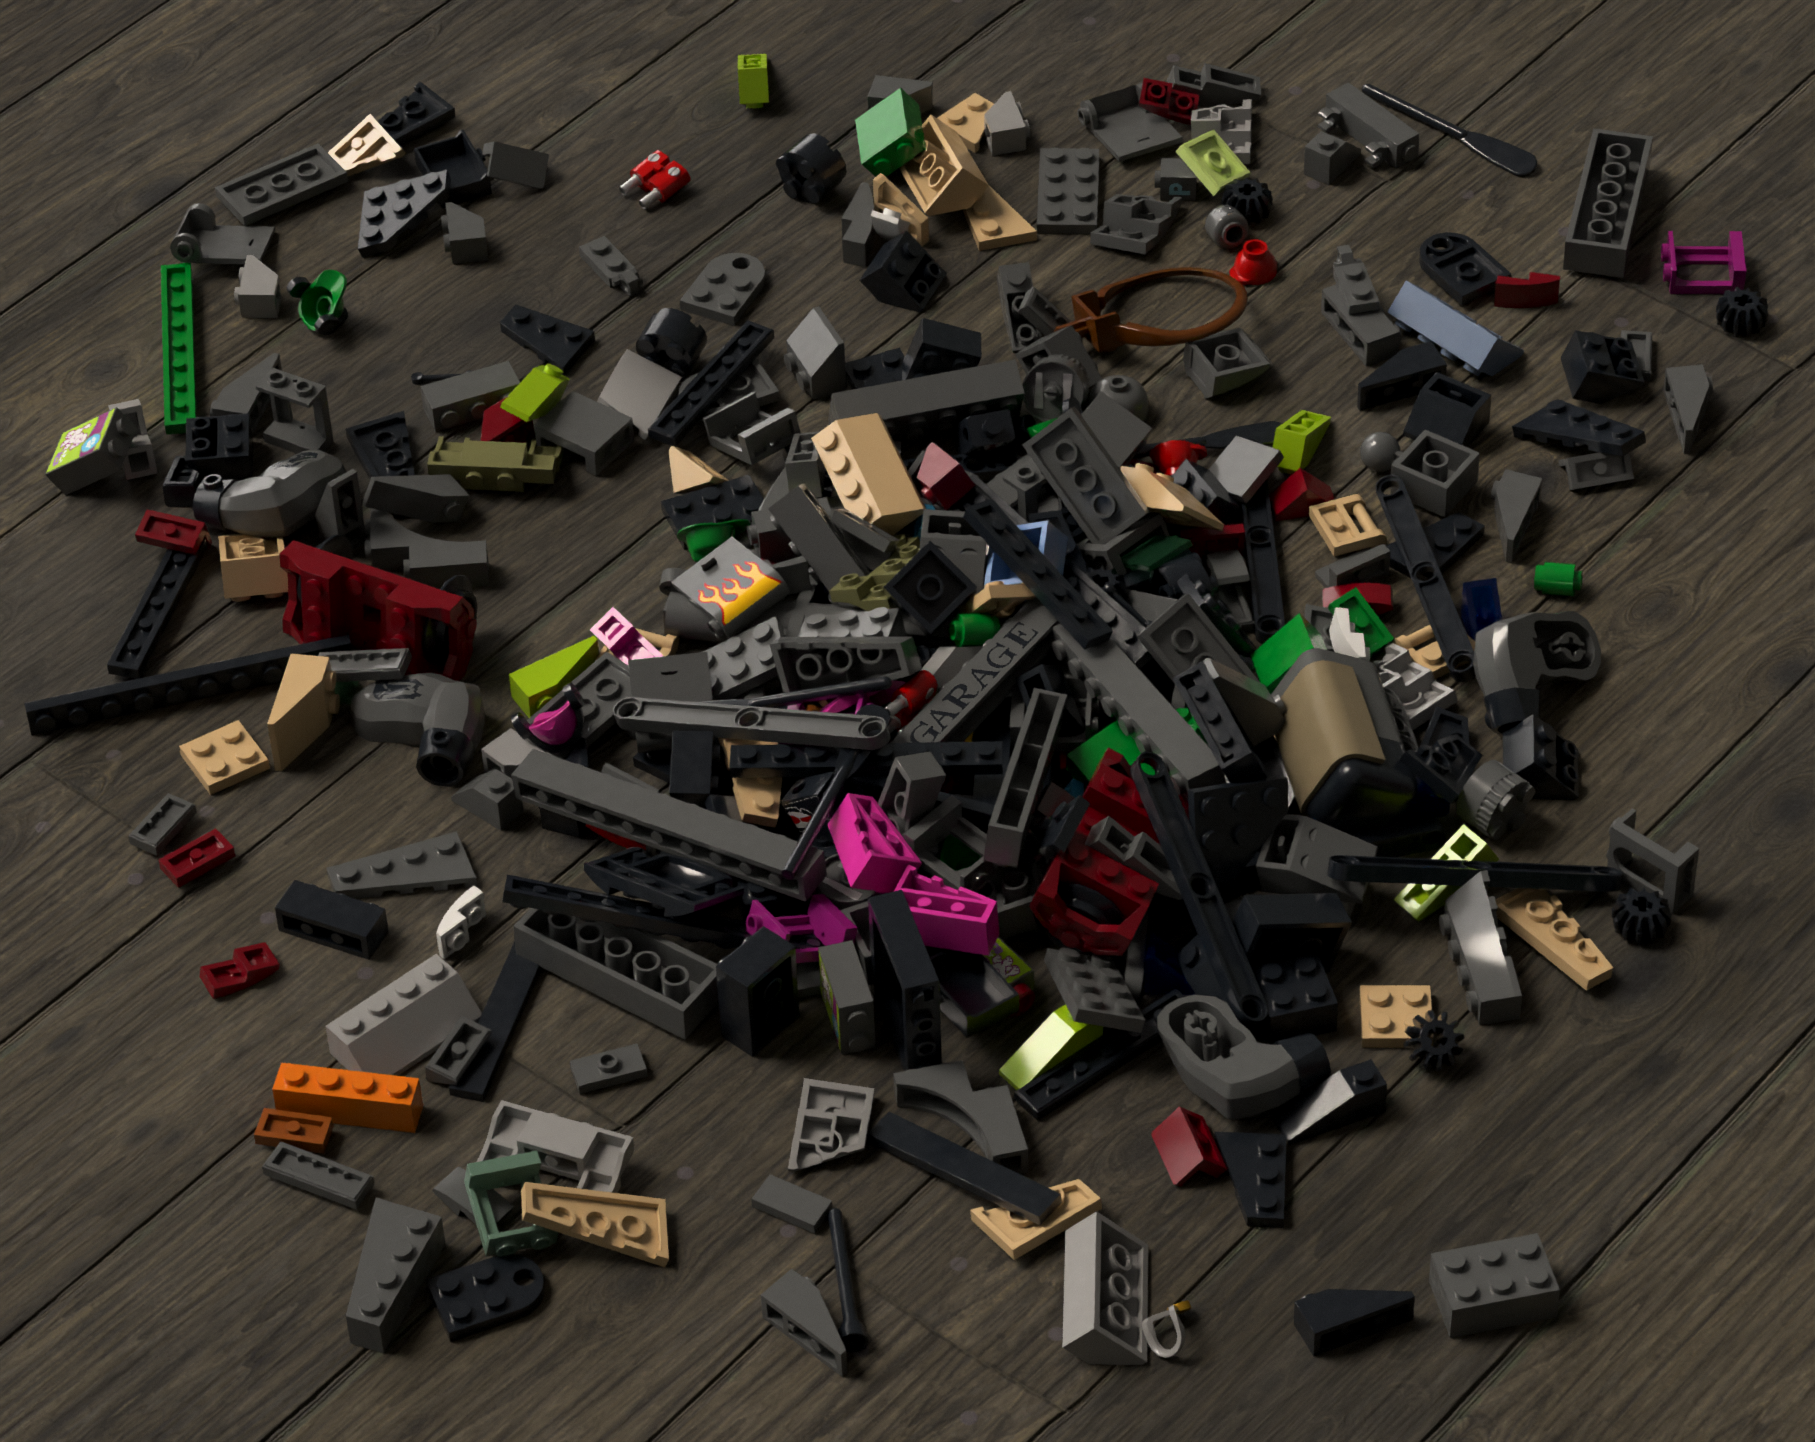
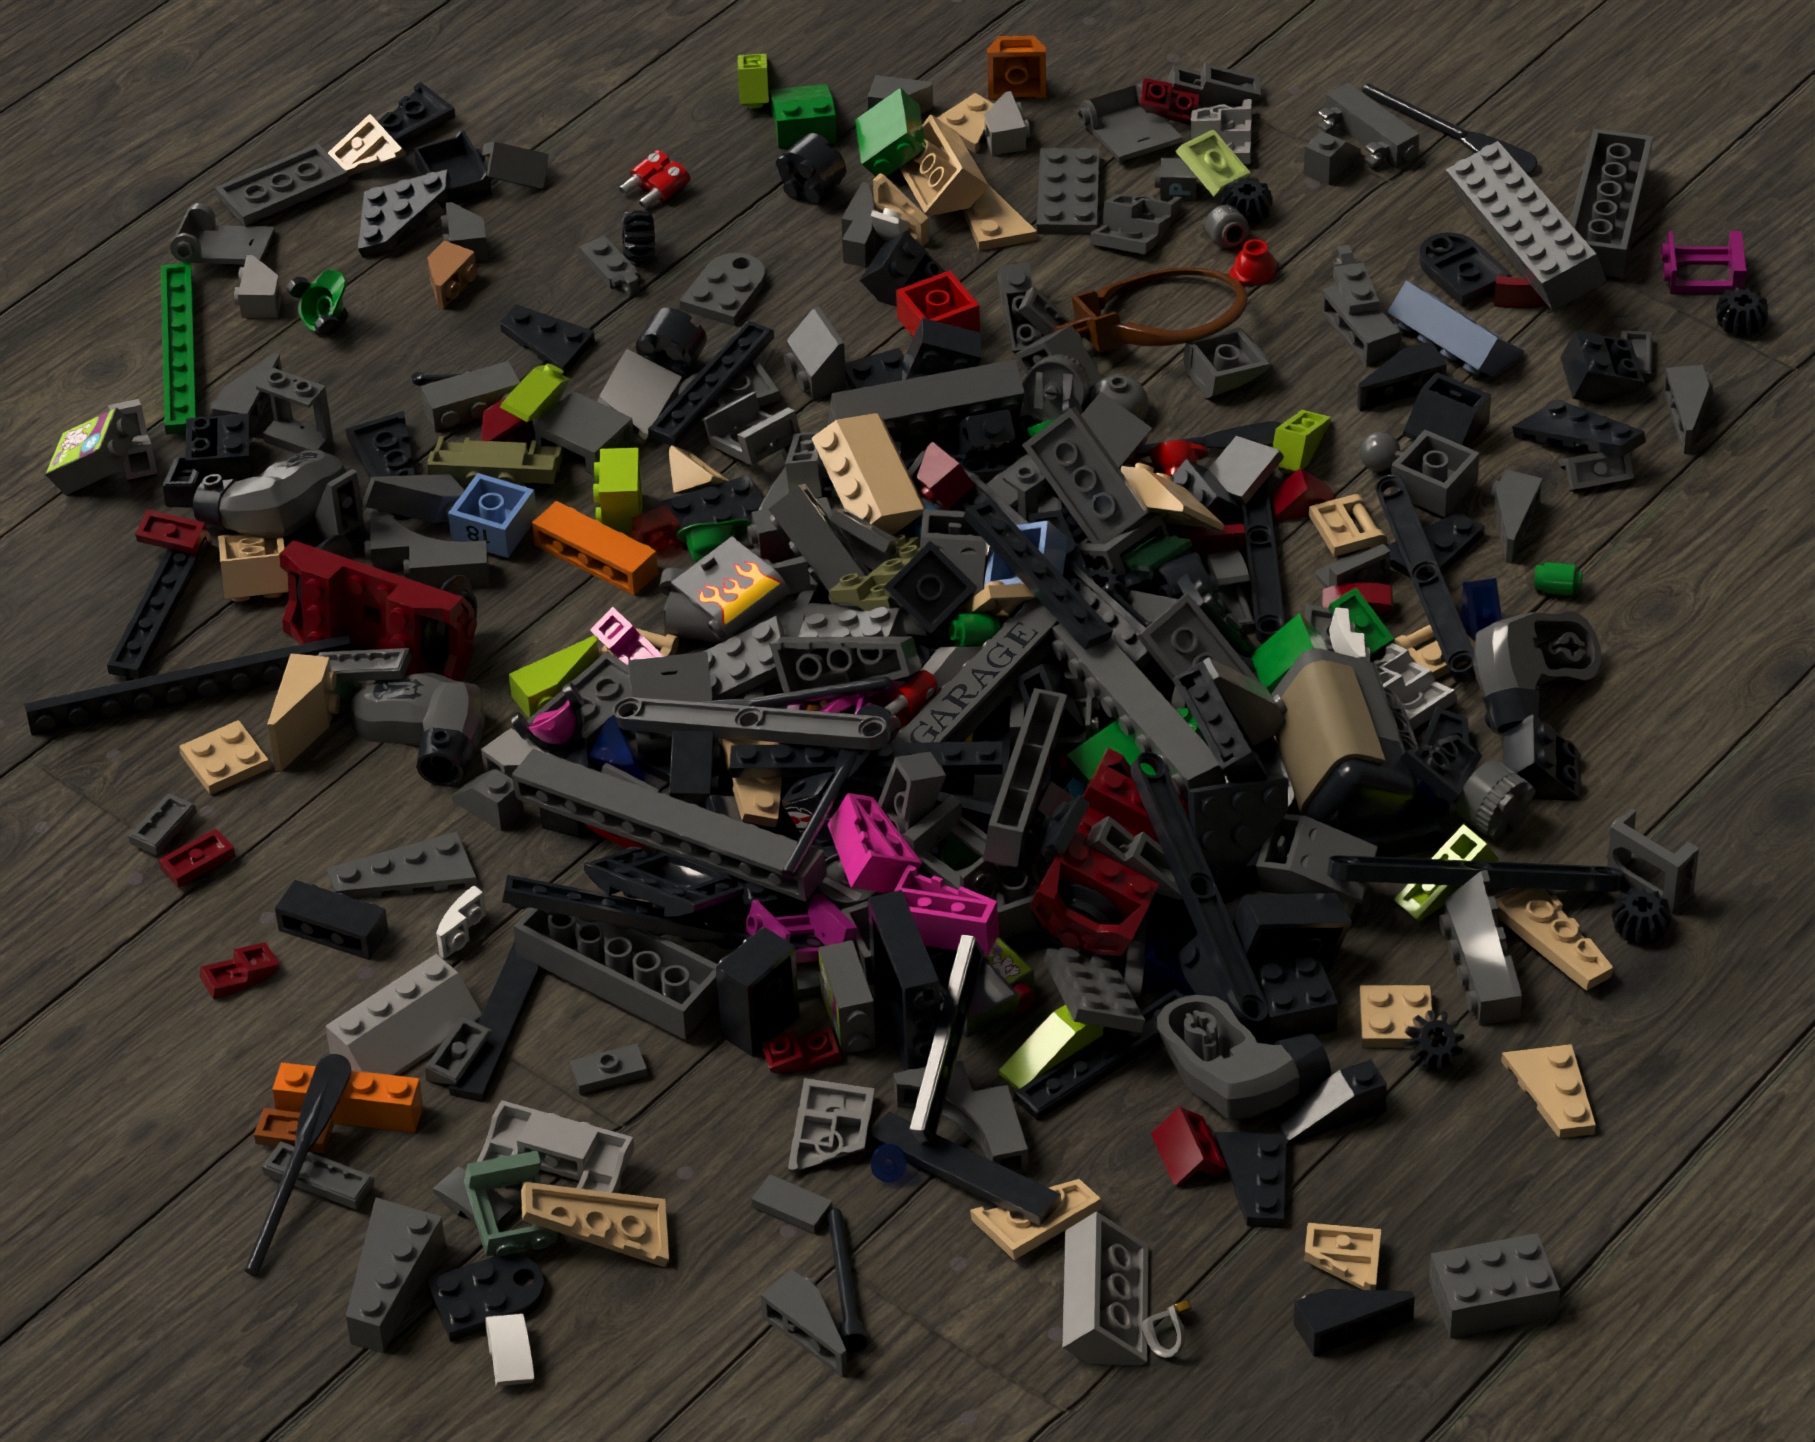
(317, 1109): none -> black piece
(450, 271): none -> medium nougat slope
(493, 513): none -> medium blue brick
(510, 1349): none -> white slope
(595, 548): none -> orange brick
(615, 750): none -> clear blue slope
(618, 488): none -> lime brick
(638, 236): none -> black gear
(656, 529): none -> clear red brick
(802, 112): none -> green slope
(810, 1052): none -> dark red slope
(888, 1170): none -> clear blue tile
(937, 299): none -> red brick
(947, 1040): none -> black tile
(1016, 66): none -> orange slope
(1345, 1252): none -> tan wing
(1526, 225): none -> dark grey brick
(1556, 1087): none -> tan wing

